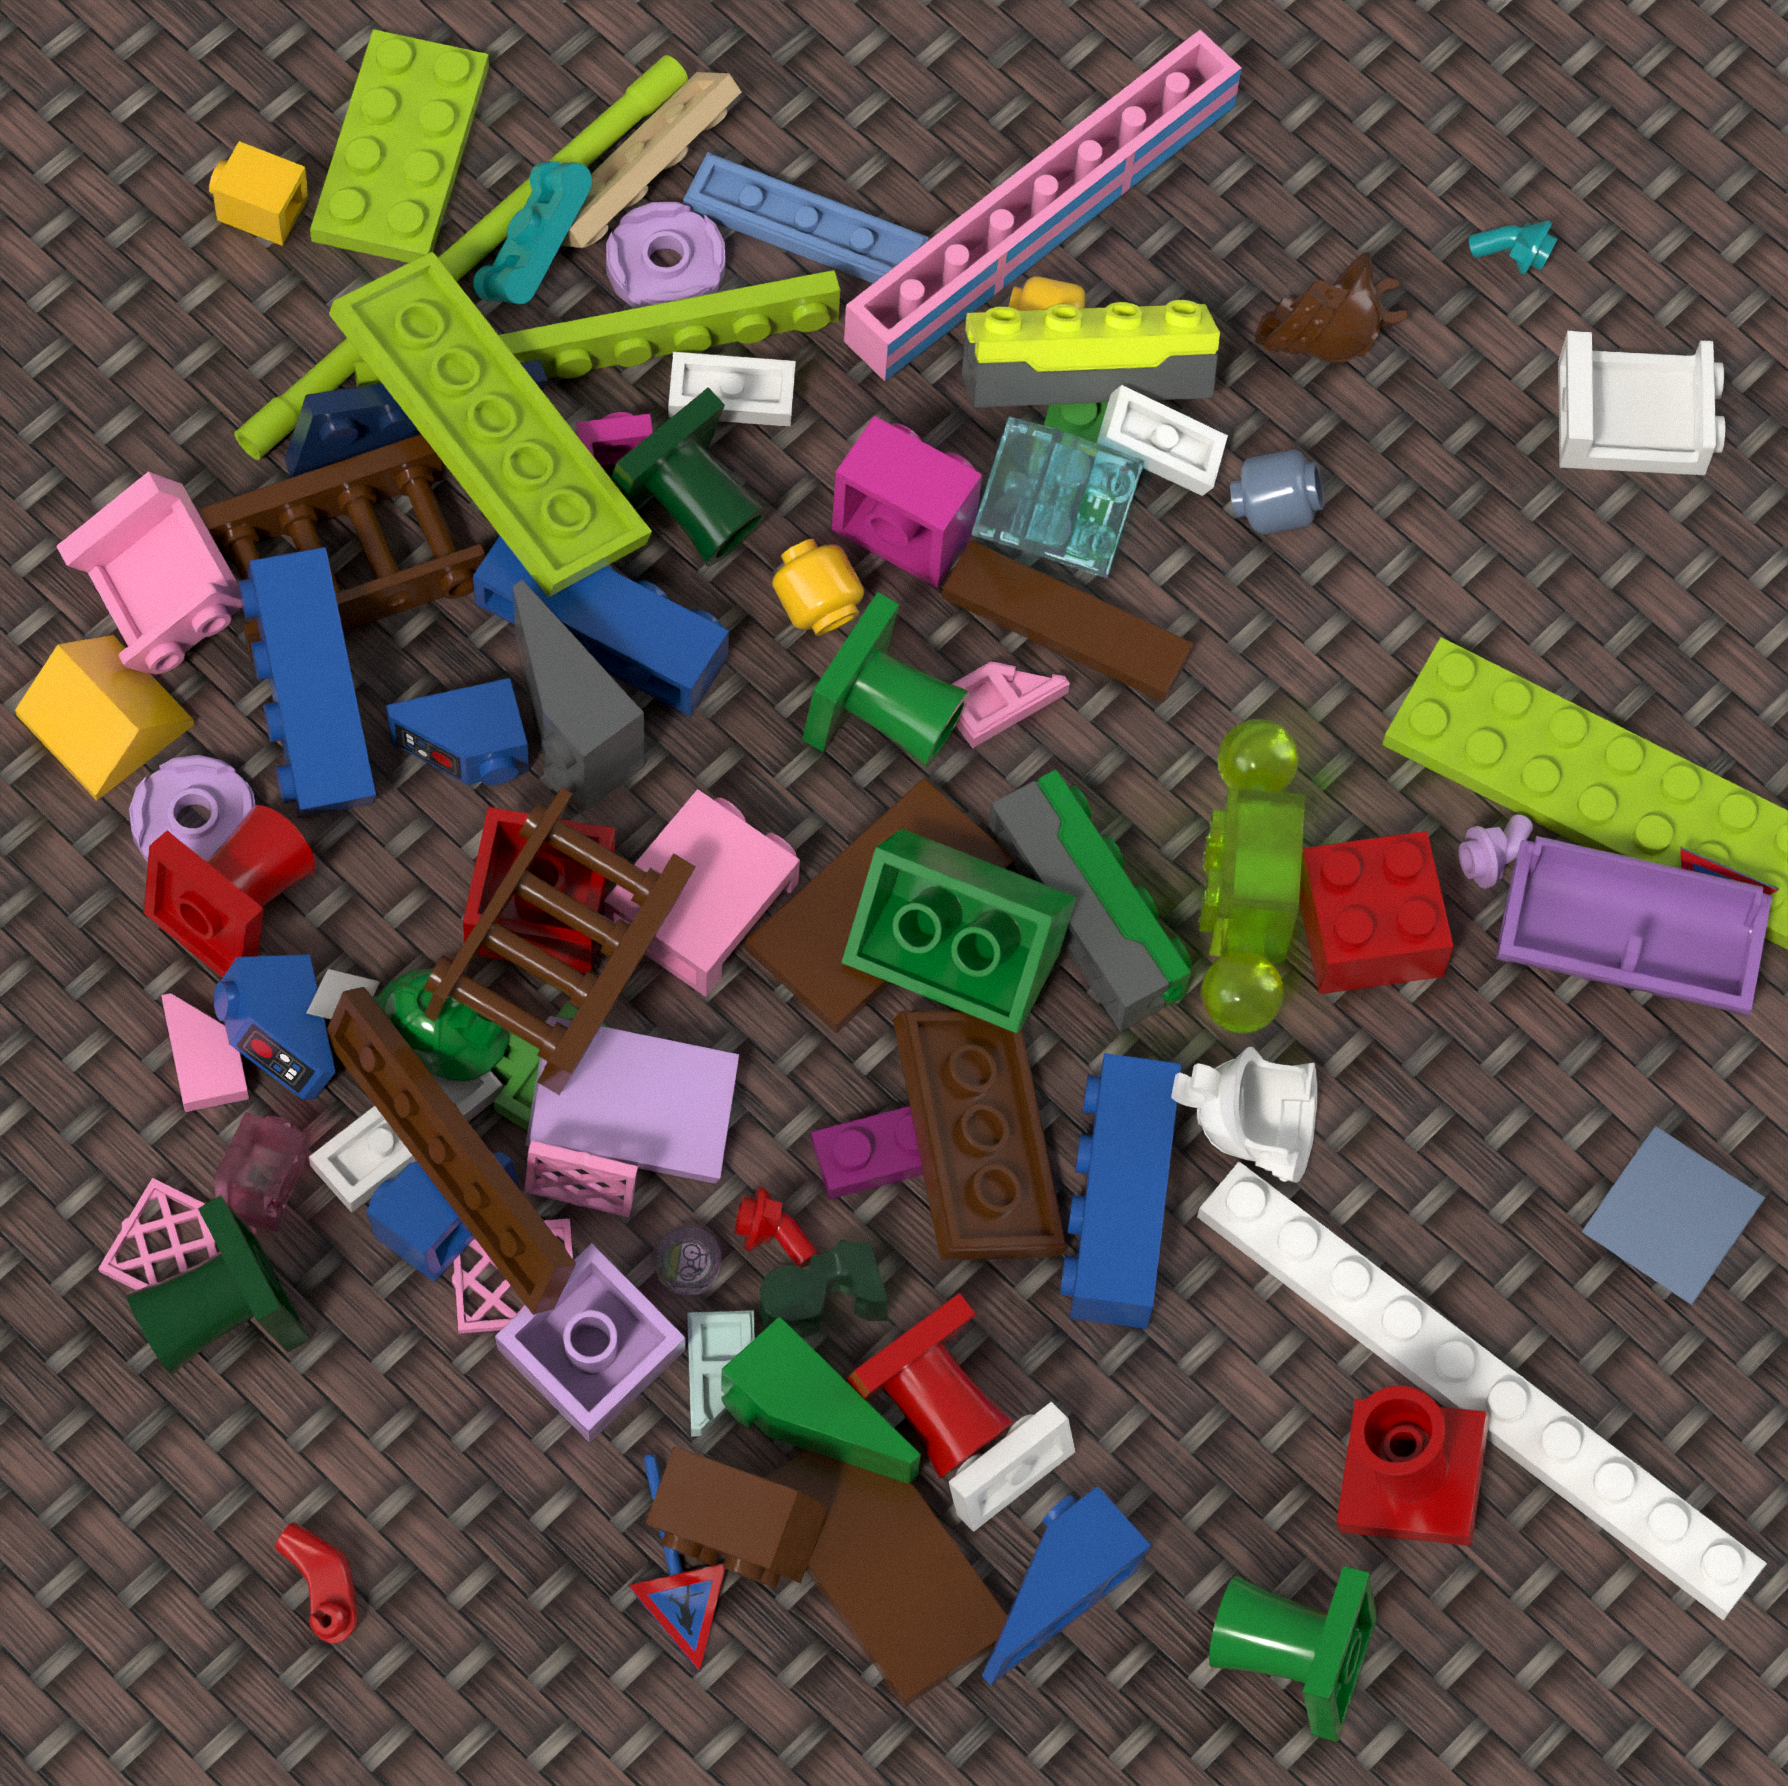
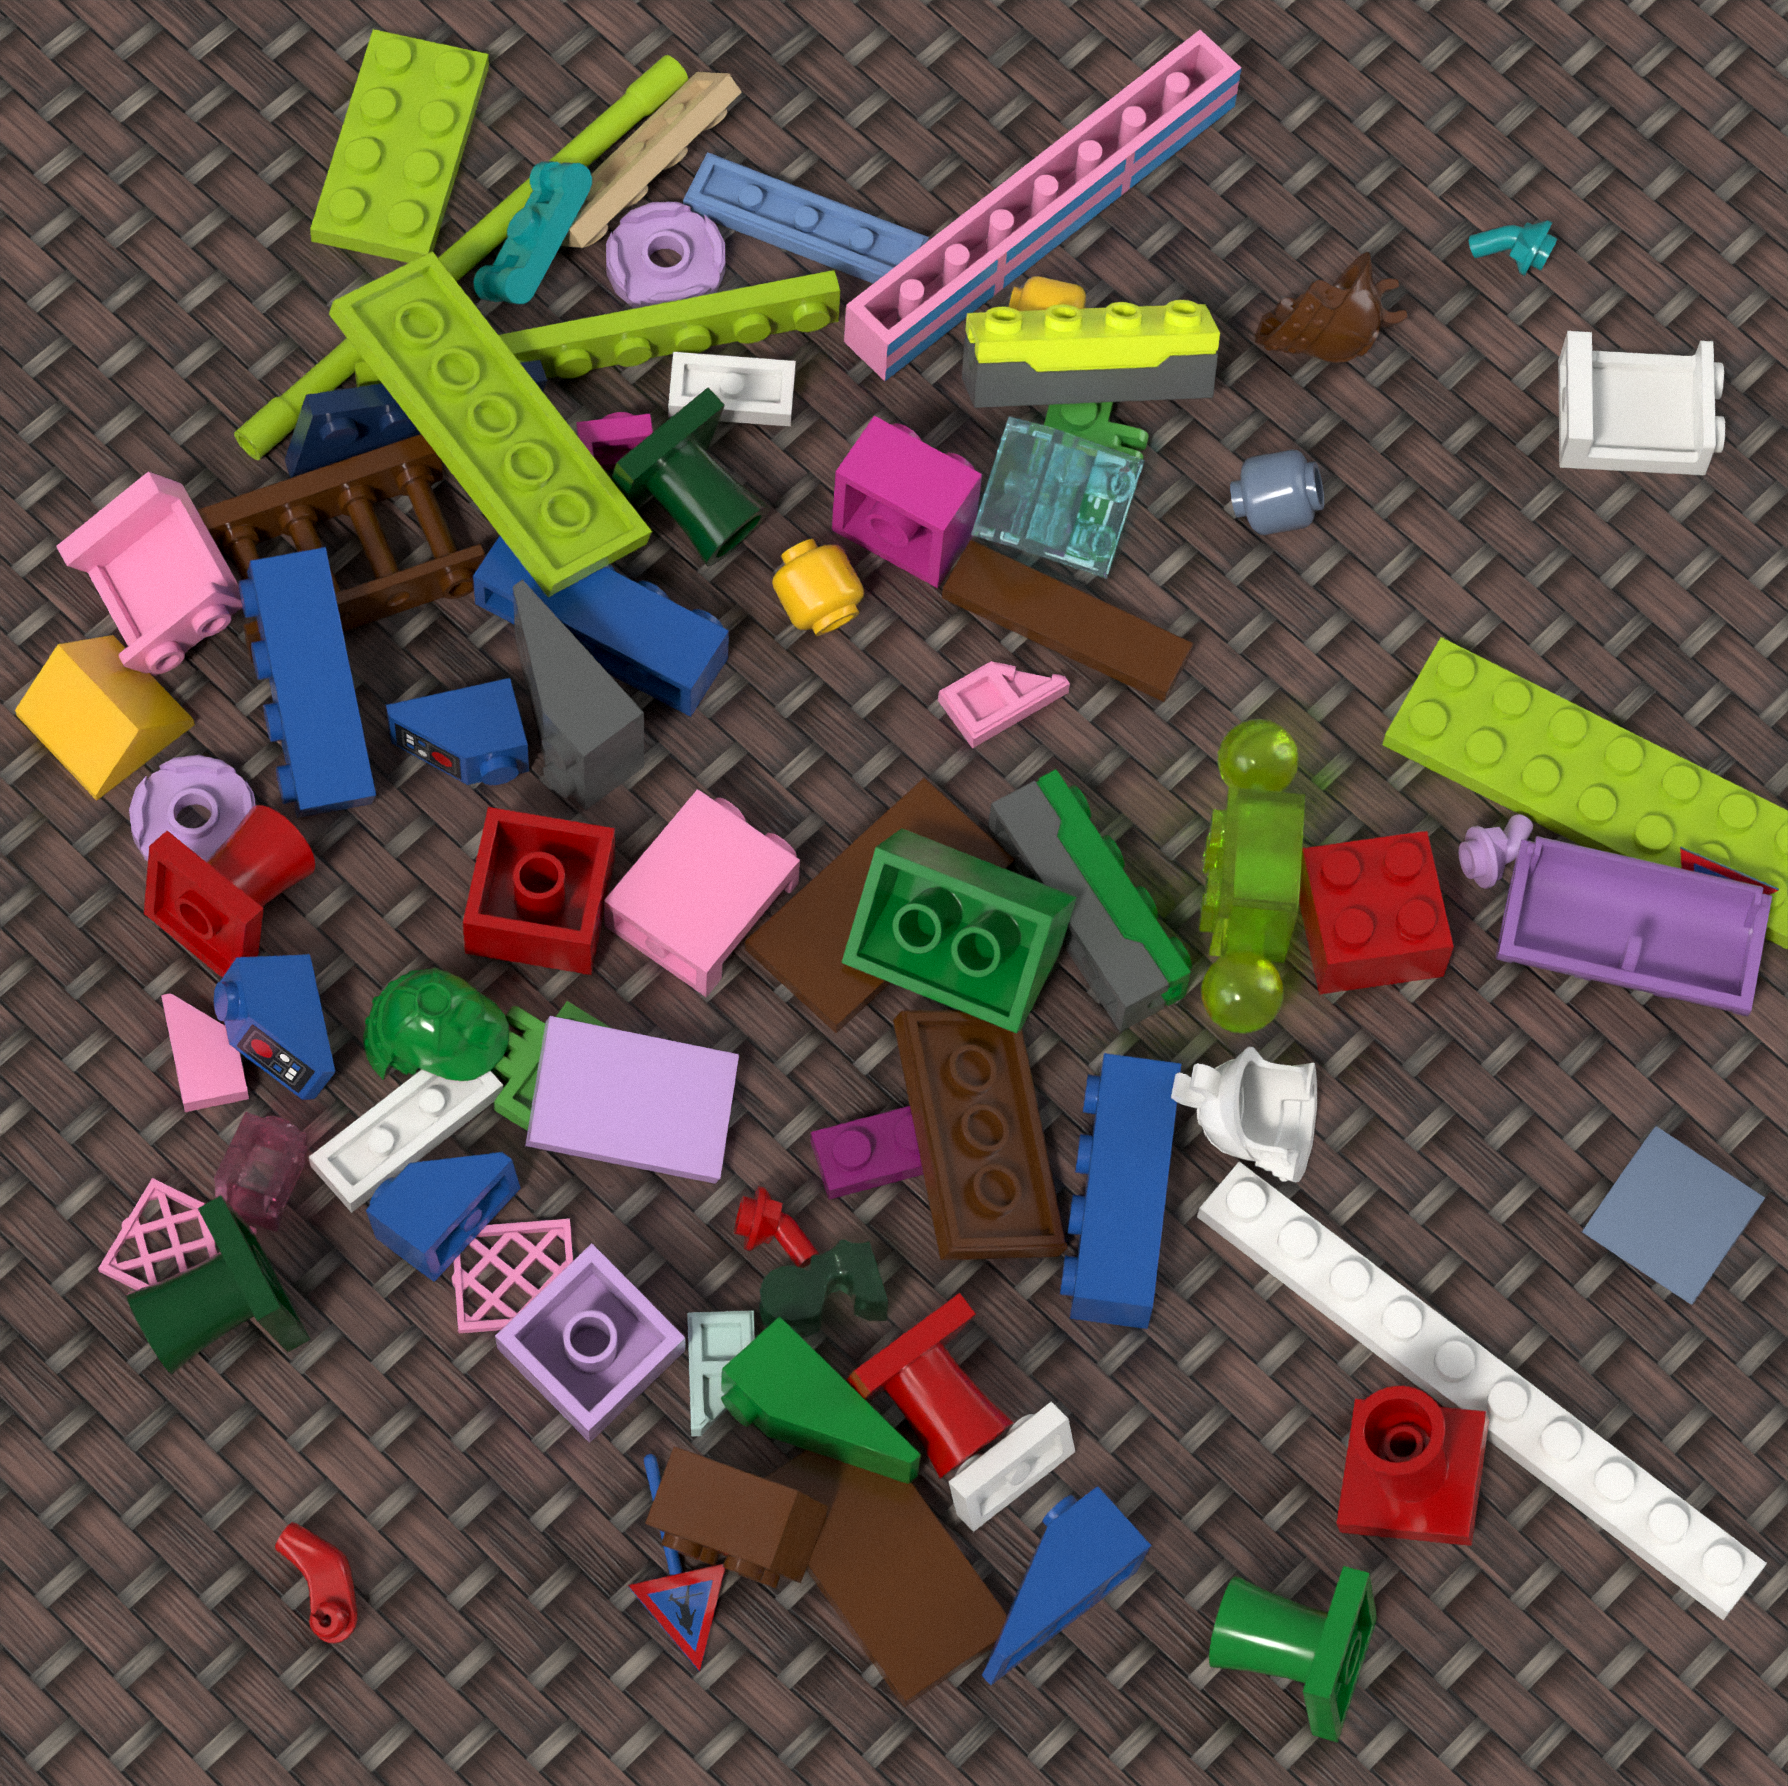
(259, 192): yellow brick -> none
(331, 989): white sticker -> none
(449, 1151): reddish brown plate -> none
(562, 1187): bright pink window -> none
(589, 992): reddish brown fence -> none
(688, 1261): clear purple tile -> none
(883, 691): green plant -> none
(1164, 438): white plate -> none

